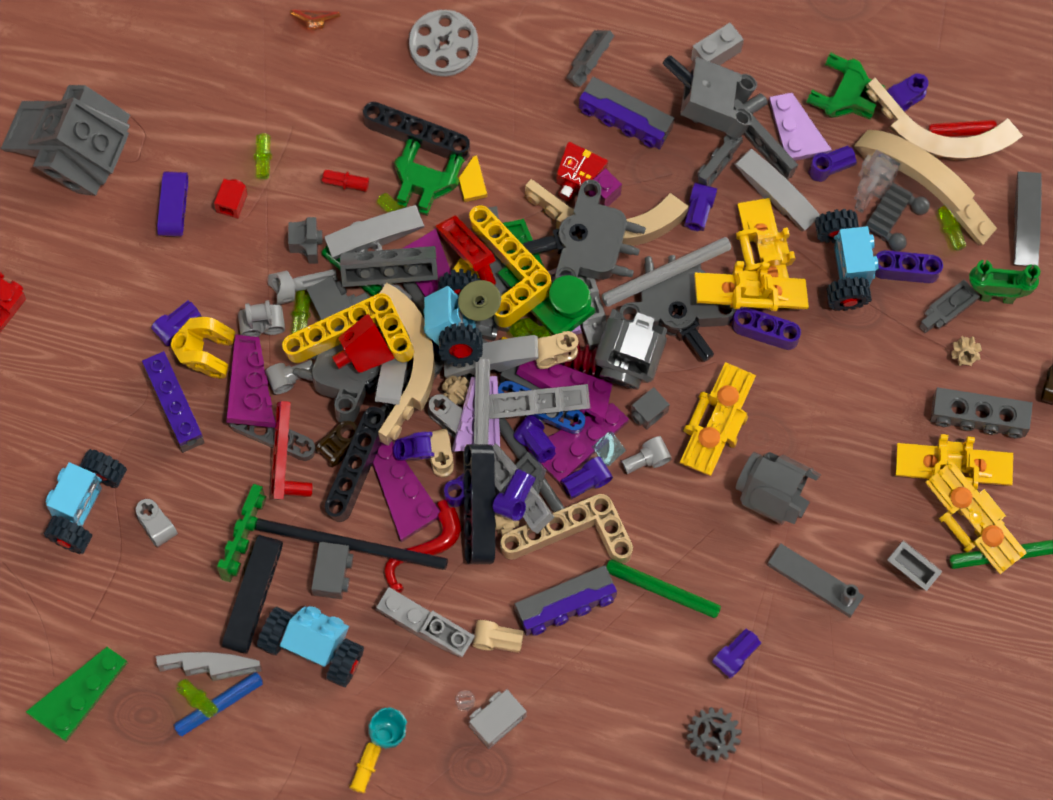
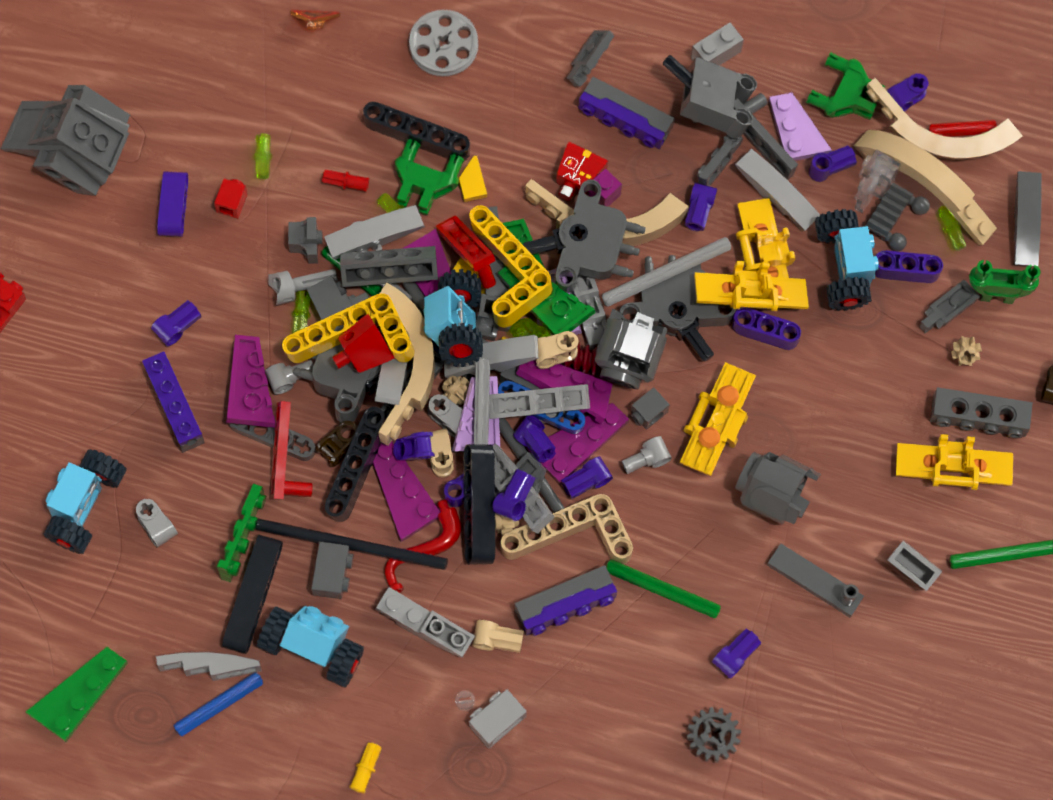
(189, 345): yellow piece -> none
(197, 698): clear neon green axle -> none
(261, 319): light grey piece -> none
(387, 728): teal hair -> none
(475, 292): olive piece -> none
(570, 296): green piece -> none
(609, 448): clear light blue tile -> none
(981, 511): yellow piece -> none

